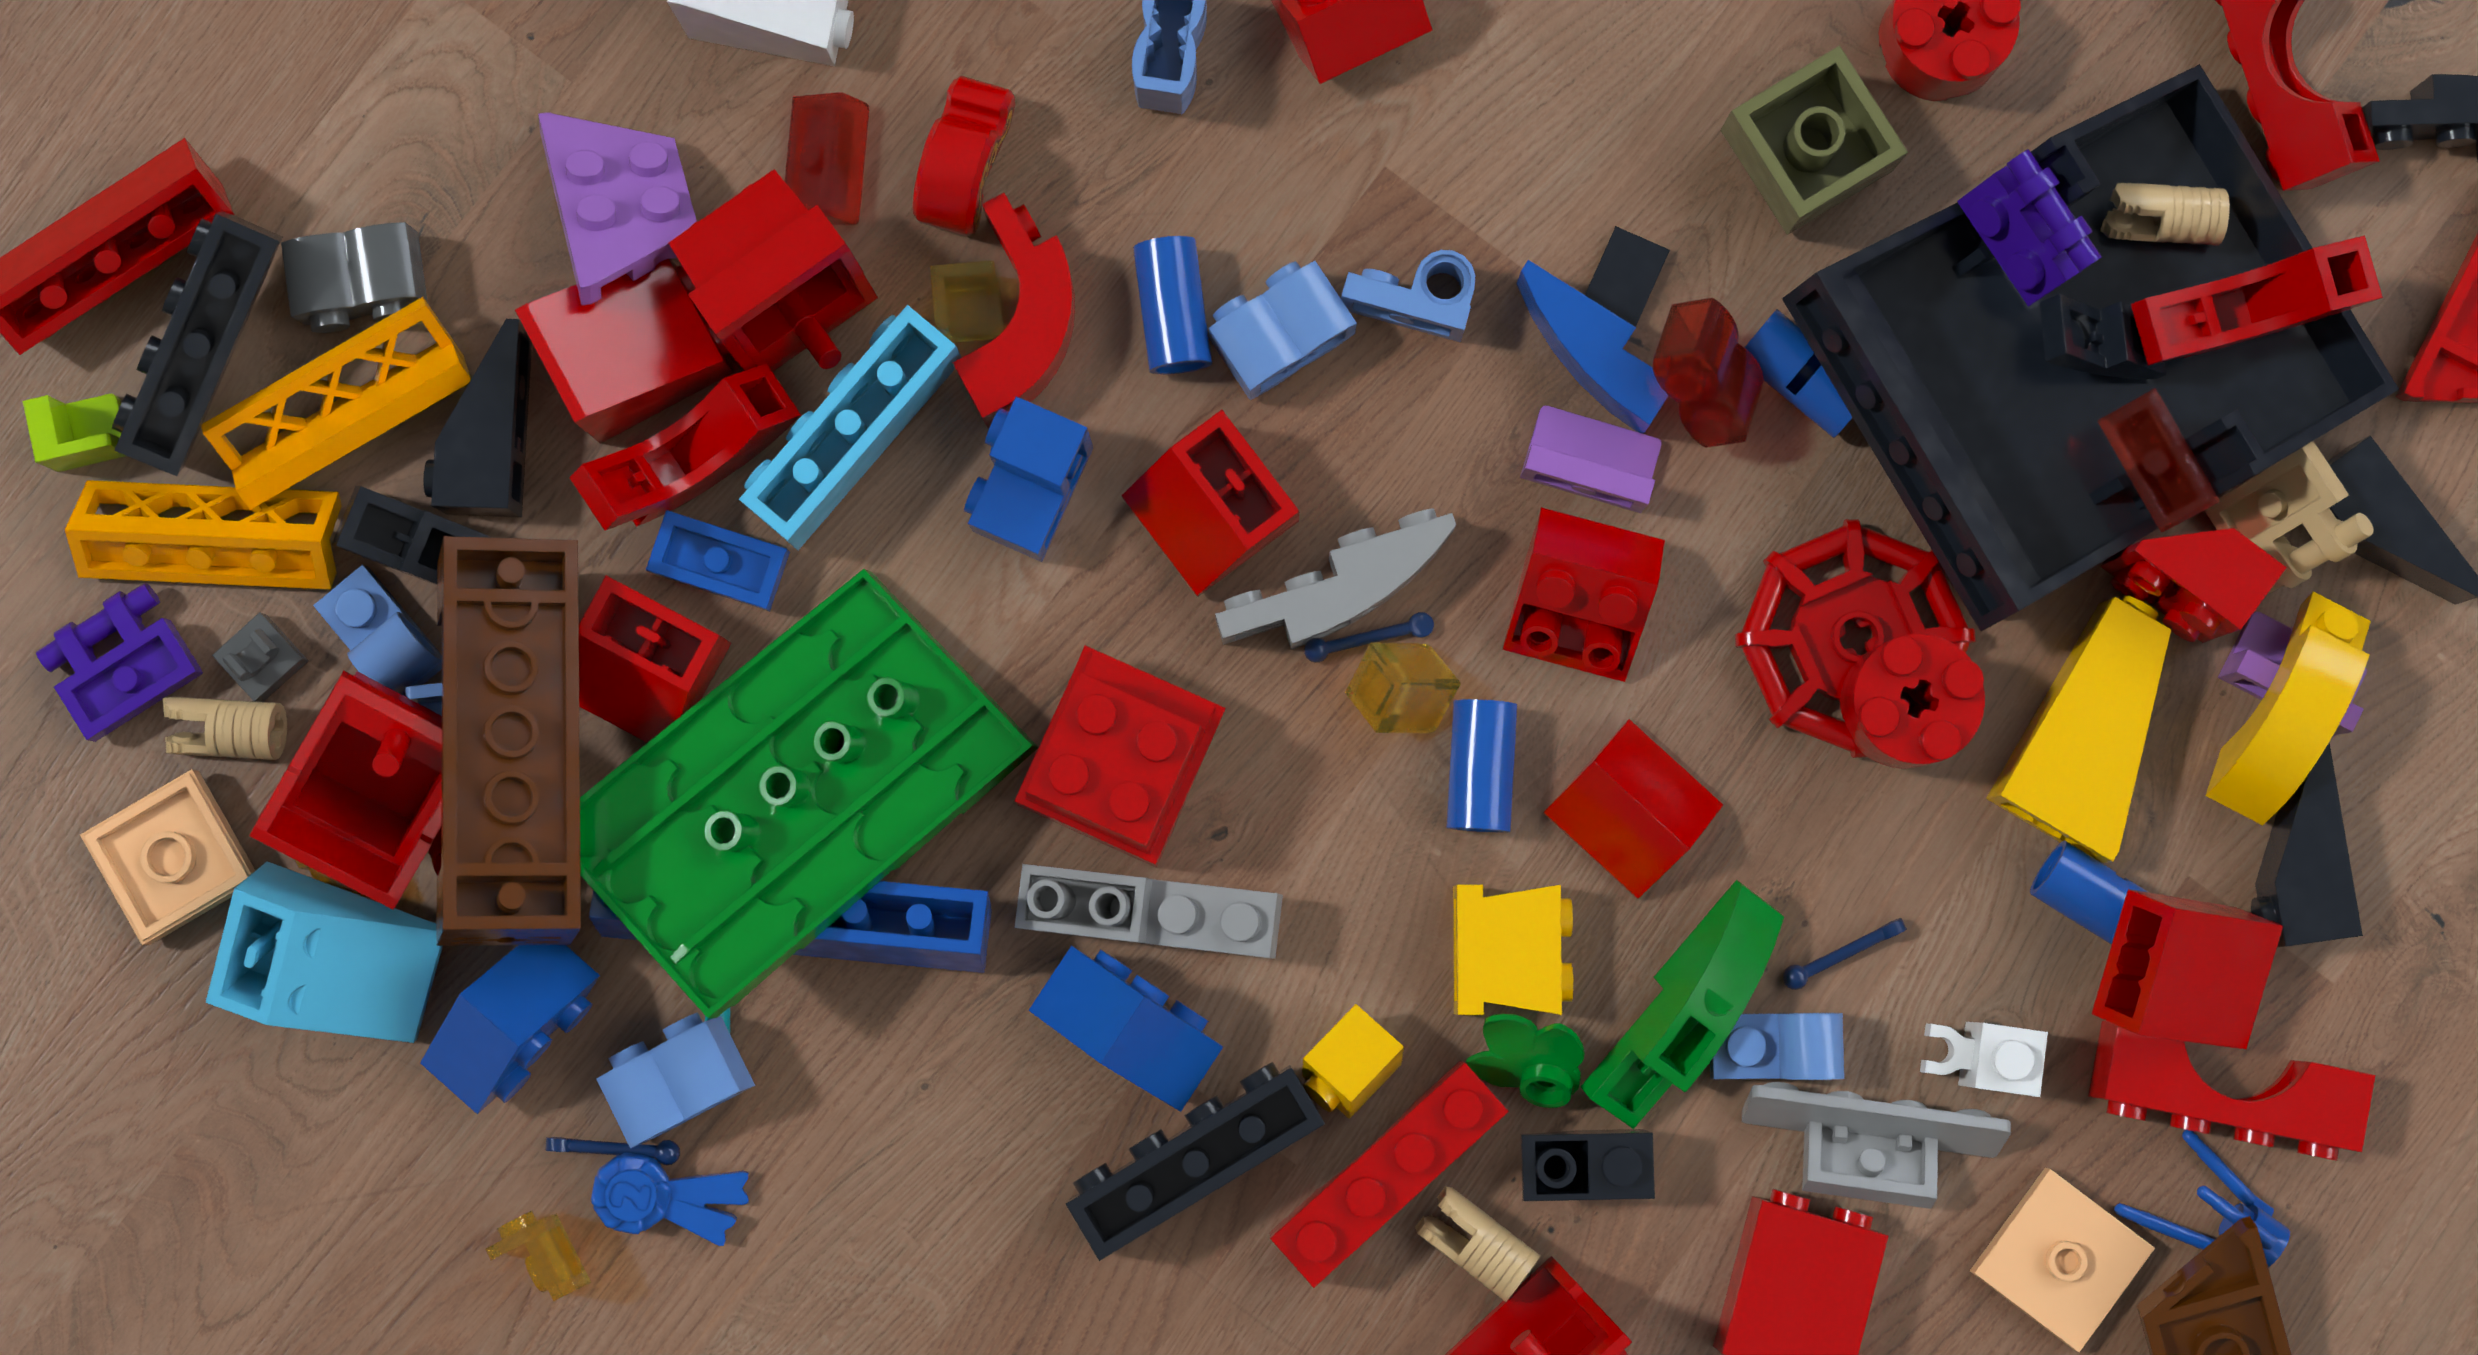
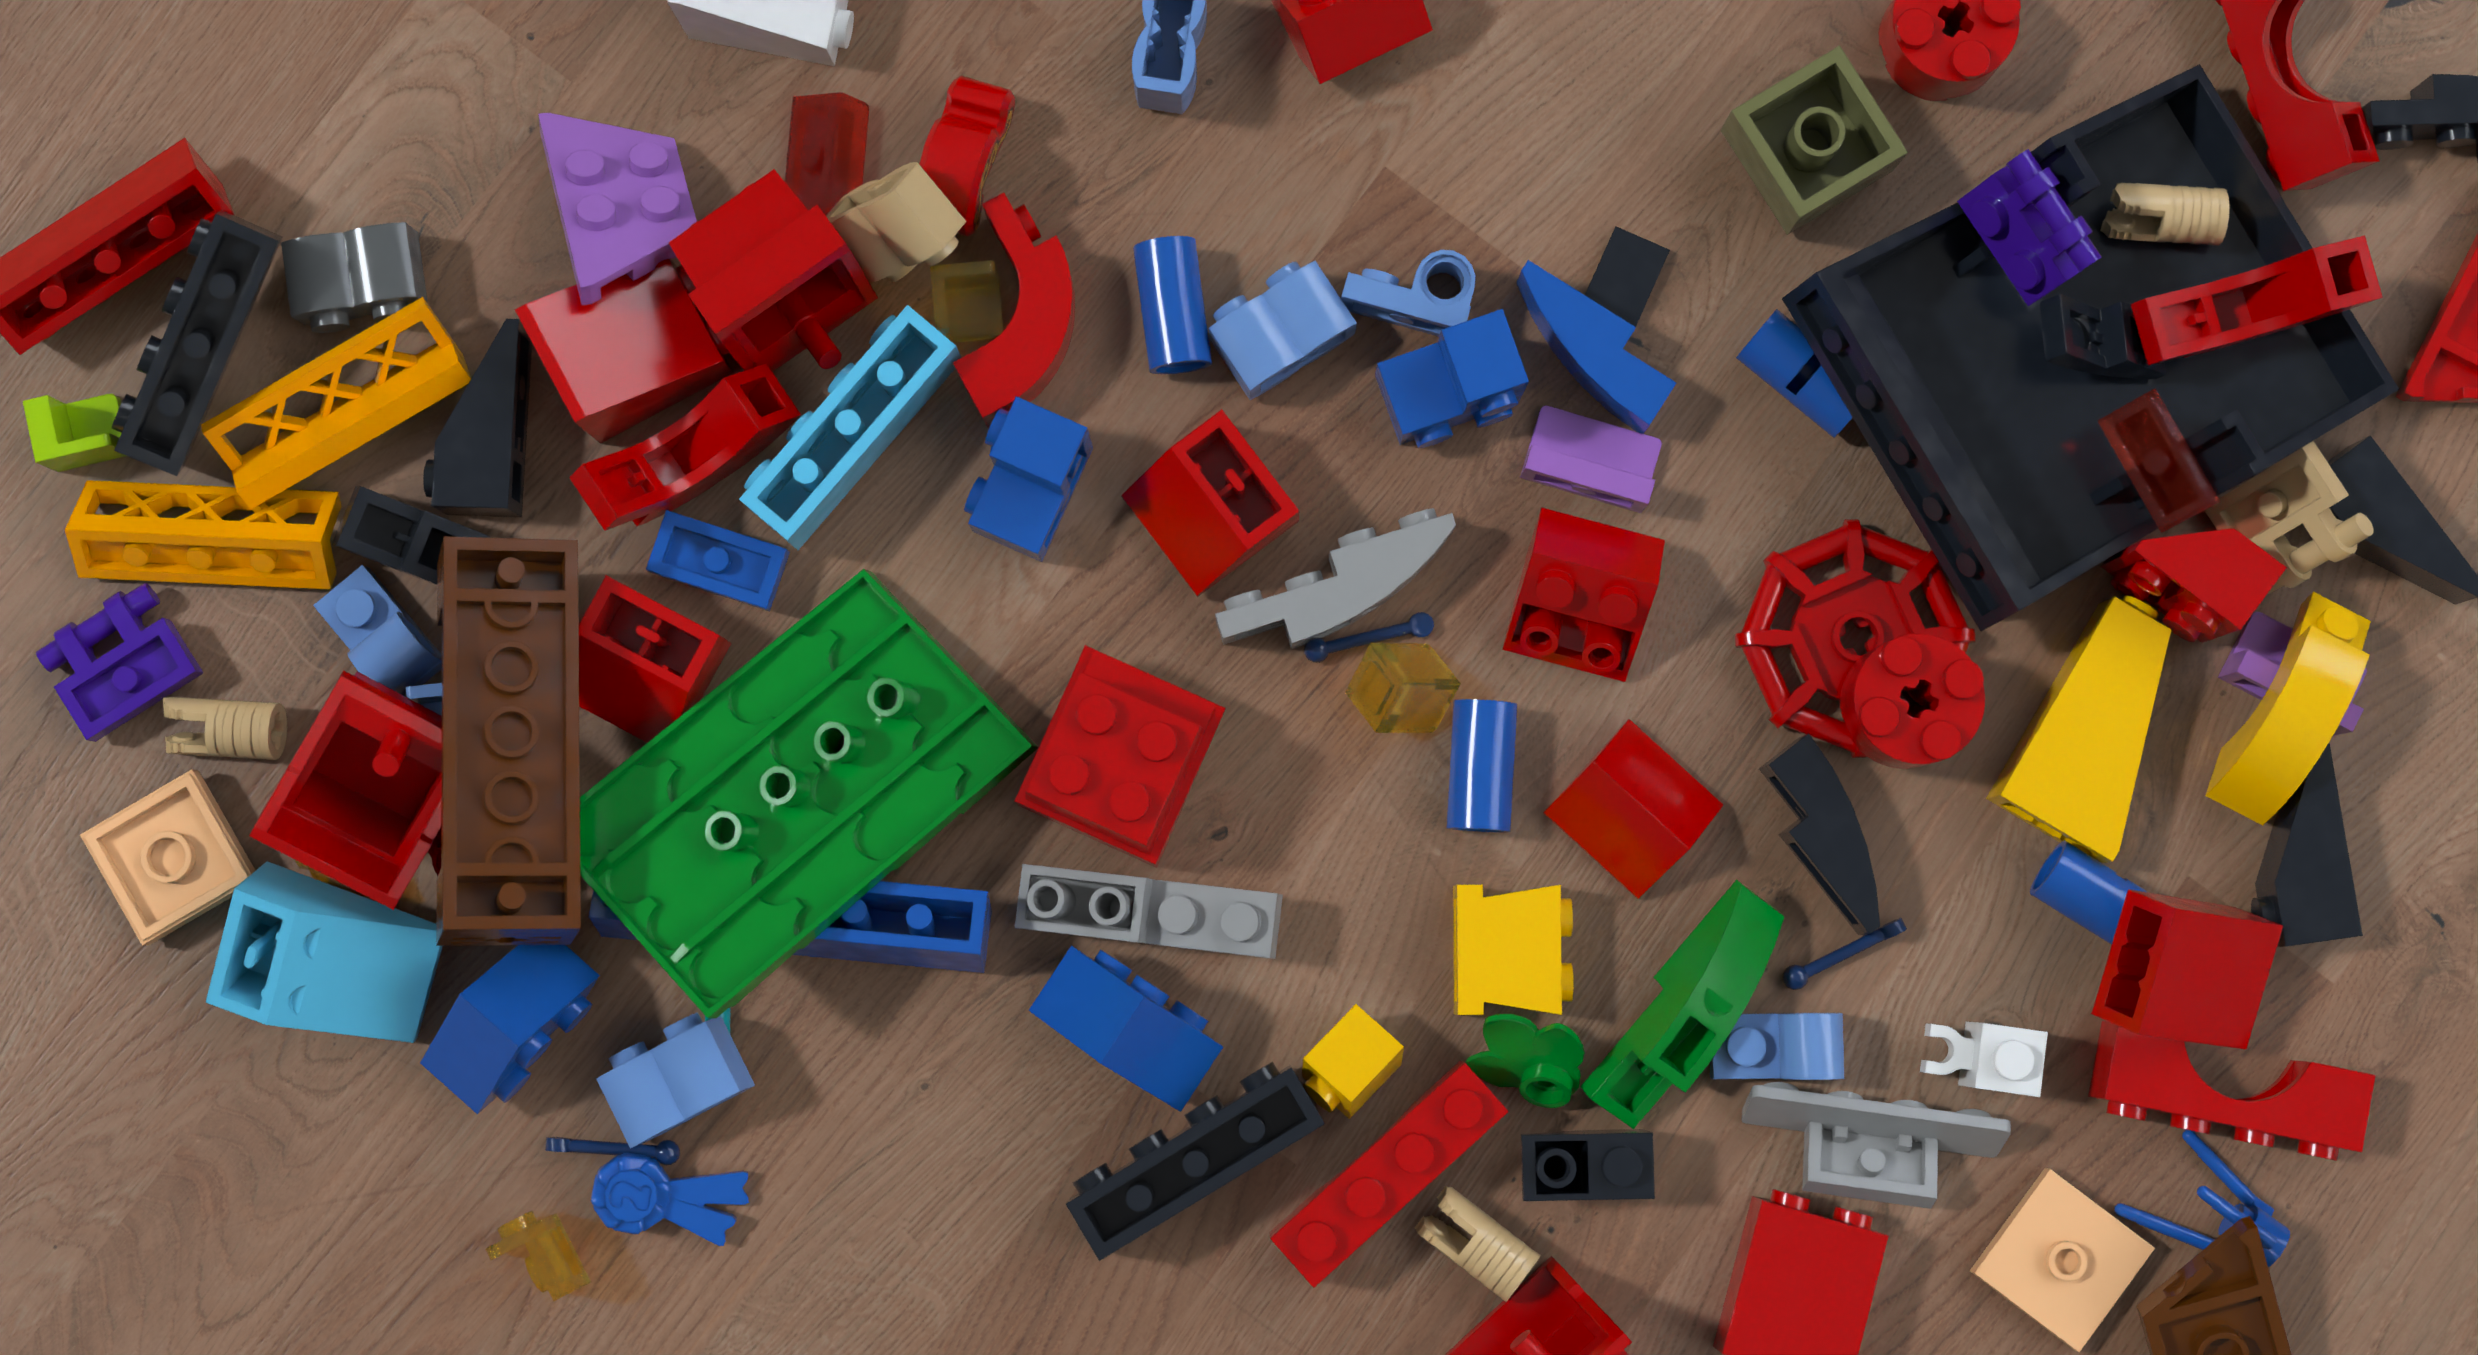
(260, 658): dark grey tile -> none
(897, 223): none -> tan brick
(1459, 379): none -> blue brick
(1708, 372): clear red brick -> none
(1826, 832): none -> black slope

